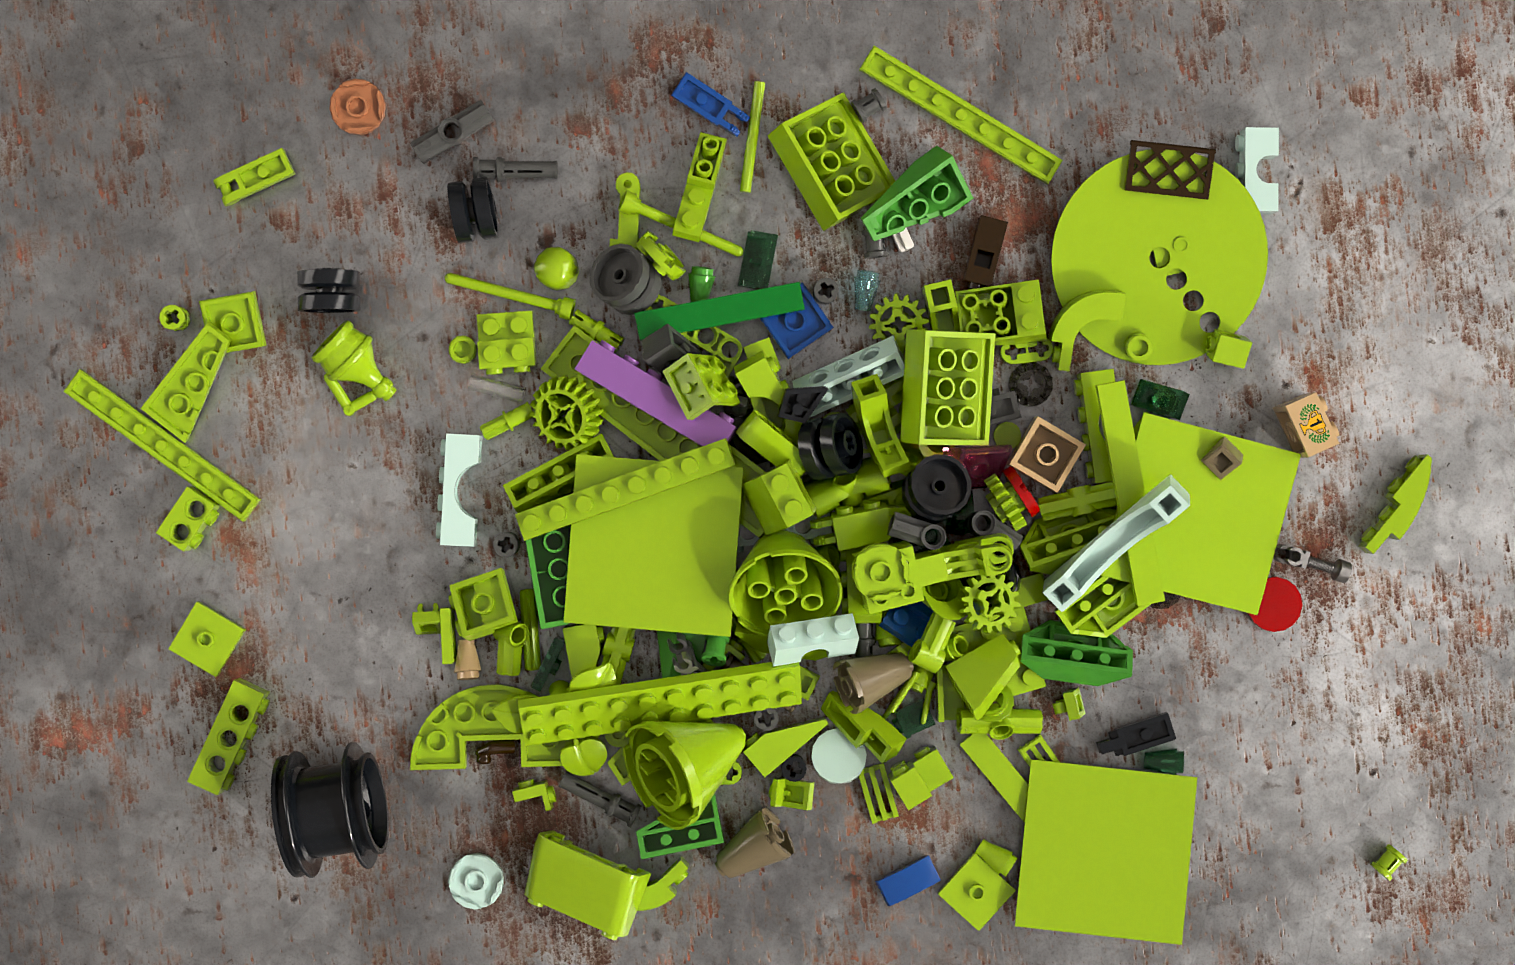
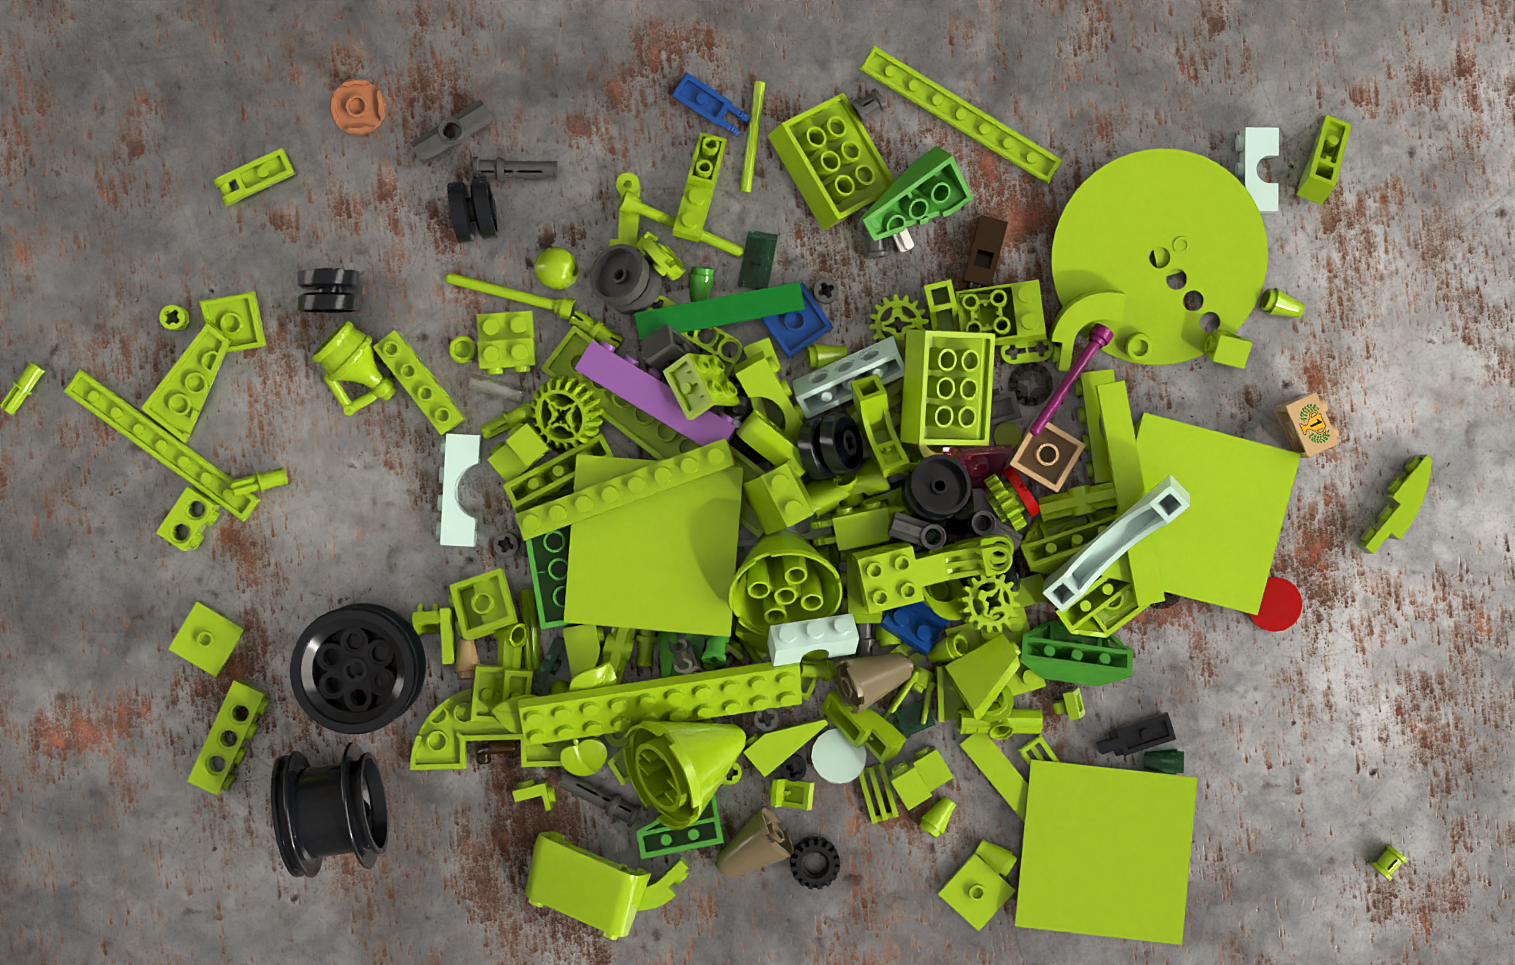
(21, 388): none -> lime axle
(259, 482): none -> lime axle
(339, 709): none -> black wheel
(419, 382): none -> lime brick
(476, 881): light aqua tile -> none
(496, 684): none -> lime slope
(519, 453): none -> lime brick
(645, 648): none -> lime pin
(800, 402): black piece -> none
(818, 669): none -> lime pin
(820, 879): none -> black tyre
(822, 355): none -> lime cone
(866, 287): clear light blue cone -> none
(880, 571): lime tile -> none
(908, 880): blue slope -> none
(929, 650): lime piece -> none
(937, 818): none -> lime cone
(1099, 337): none -> magenta piece
(1160, 399): clear green slope -> none
(1181, 190): dark brown window -> none
(1223, 458): dark tan slope -> none
(1279, 303): none -> lime cone
(1296, 557): flat silver bar -> none
(1324, 160): none -> lime slope

